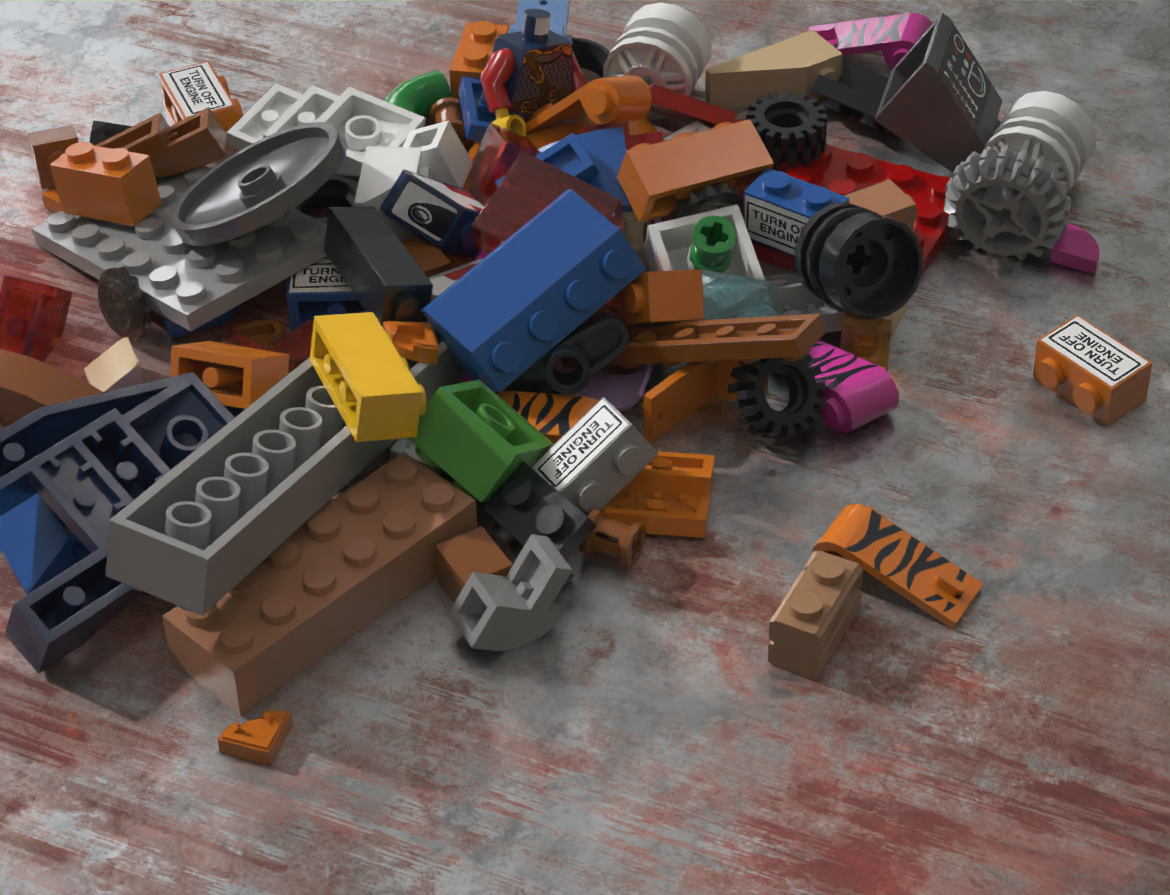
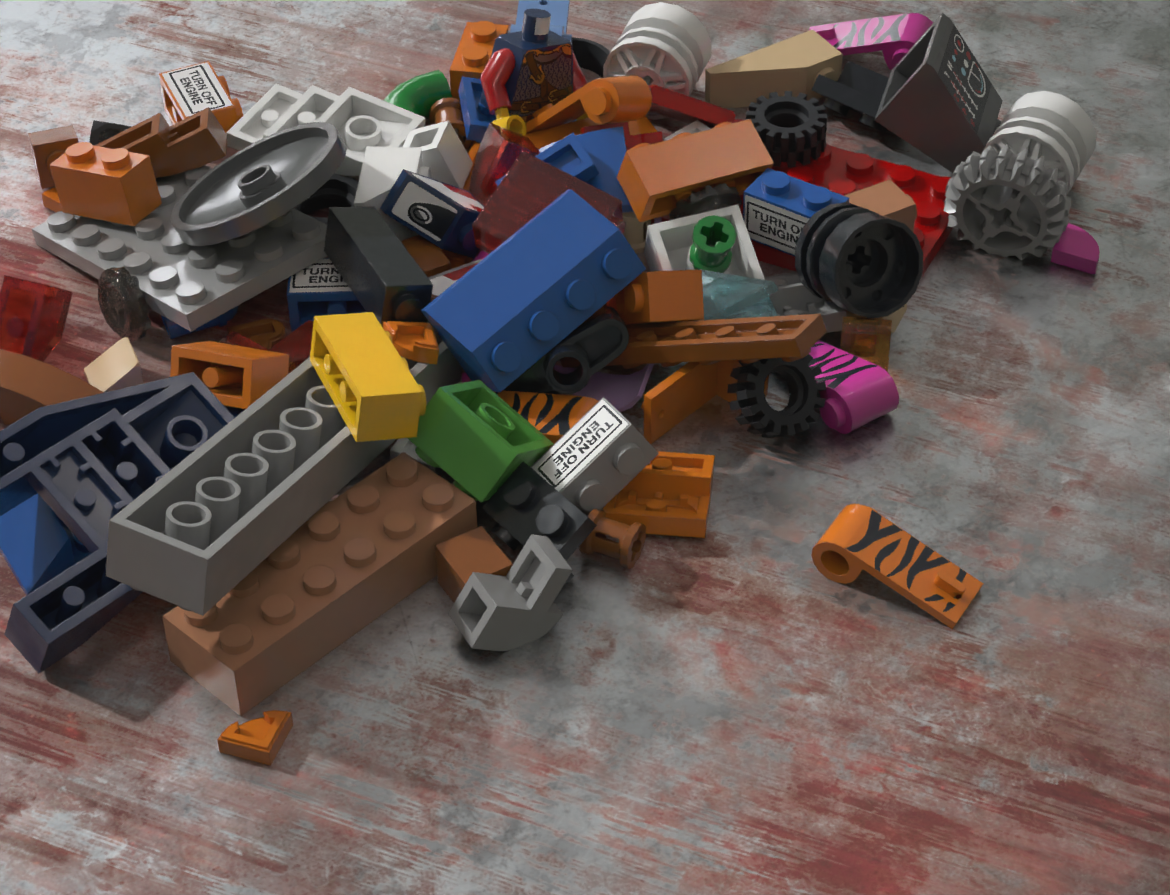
(815, 614): medium nougat brick -> none
(1092, 370): brick -> none

